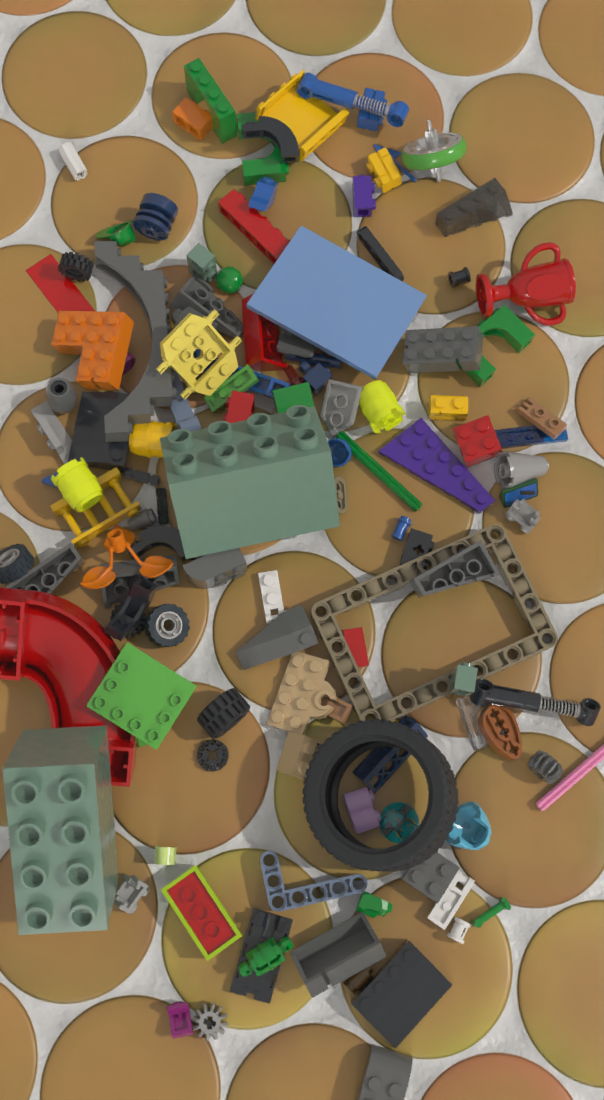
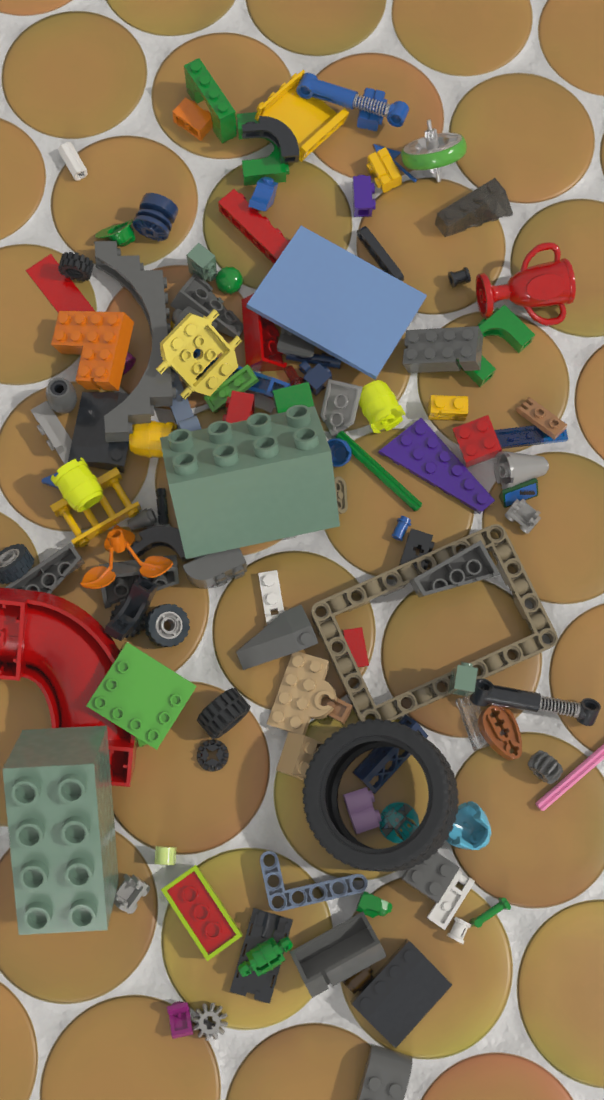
(141, 476): black axle -> none

